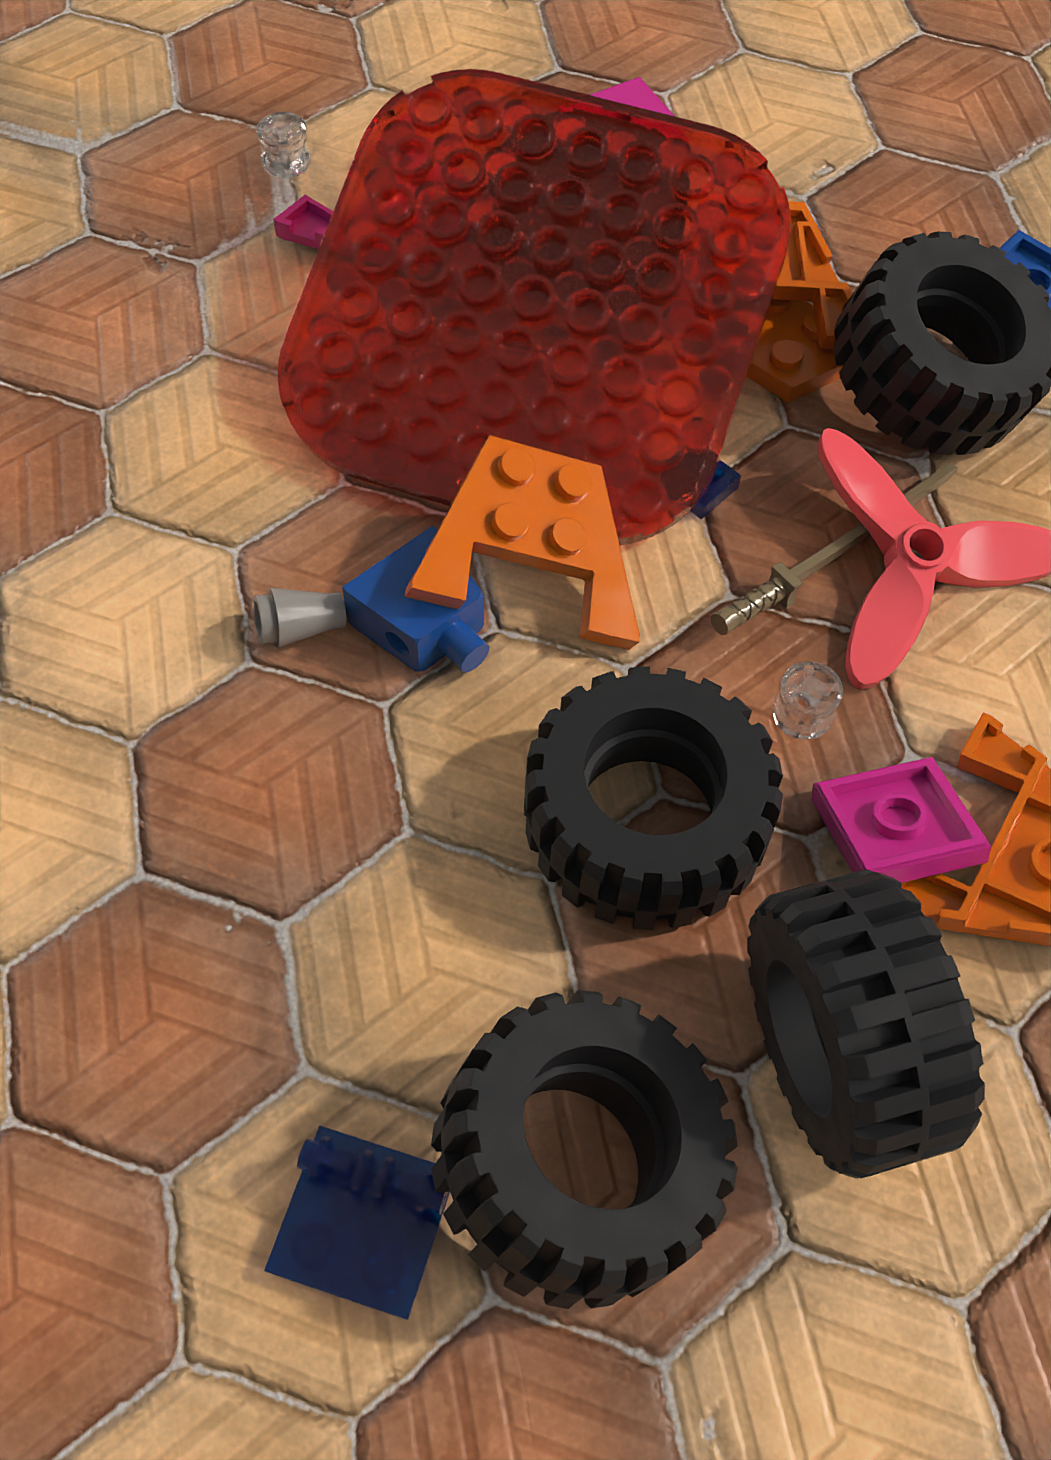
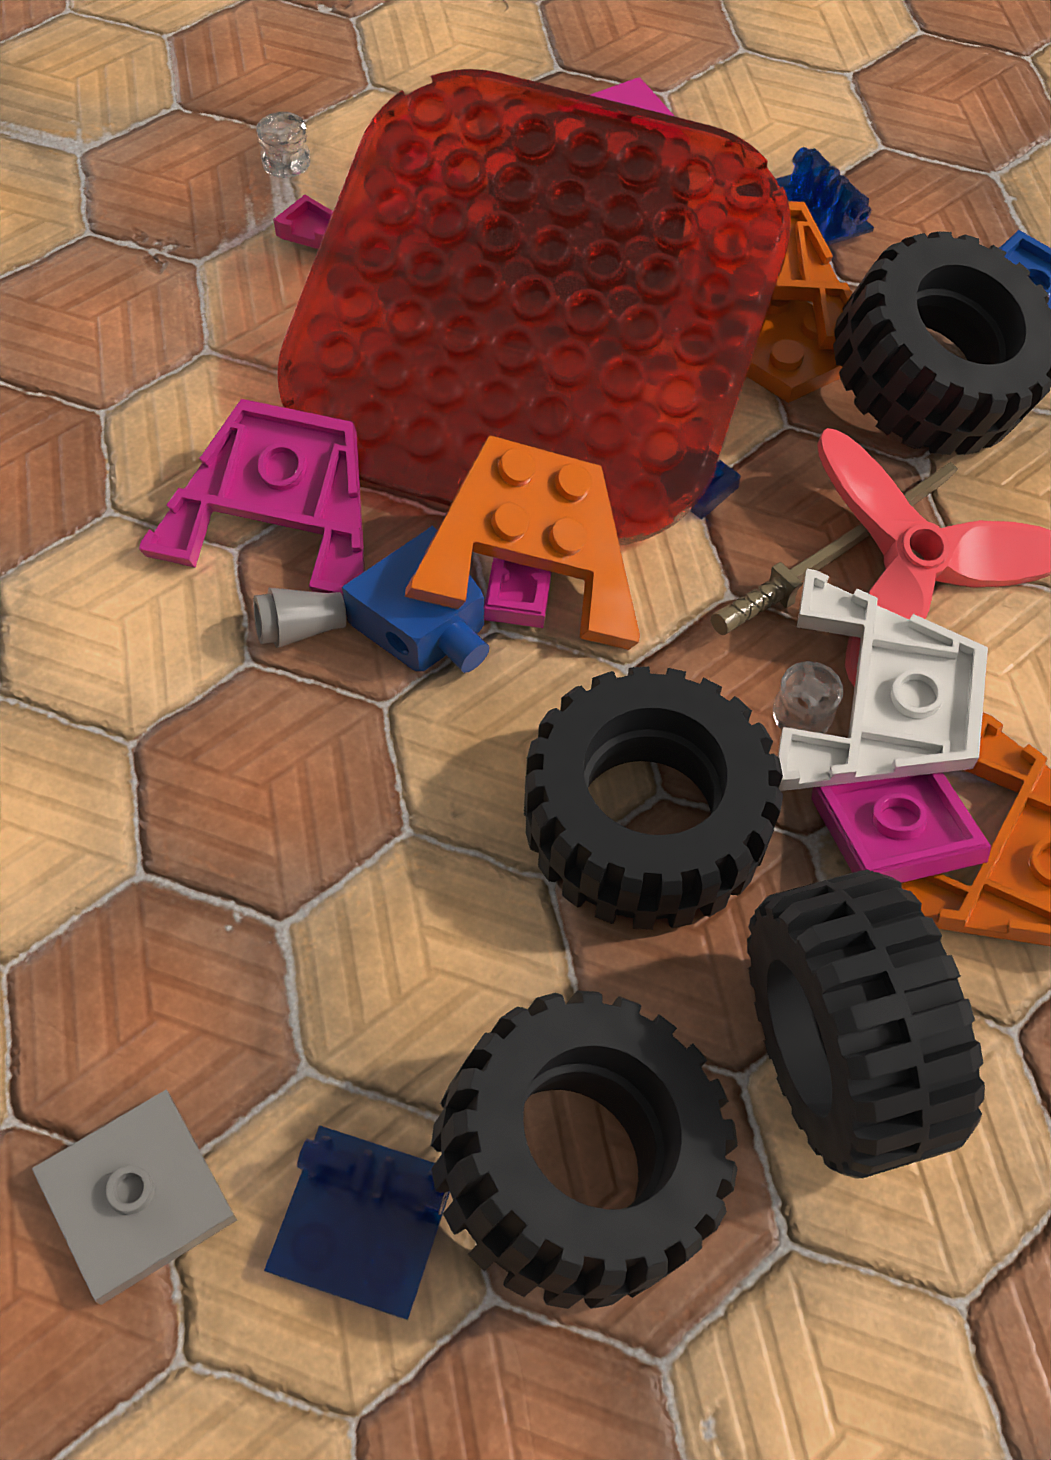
(133, 1196): none -> light grey plate
(278, 471): none -> dark pink wing
(517, 594): none -> dark pink plate
(830, 197): none -> clear blue hinge
(912, 698): none -> white wing

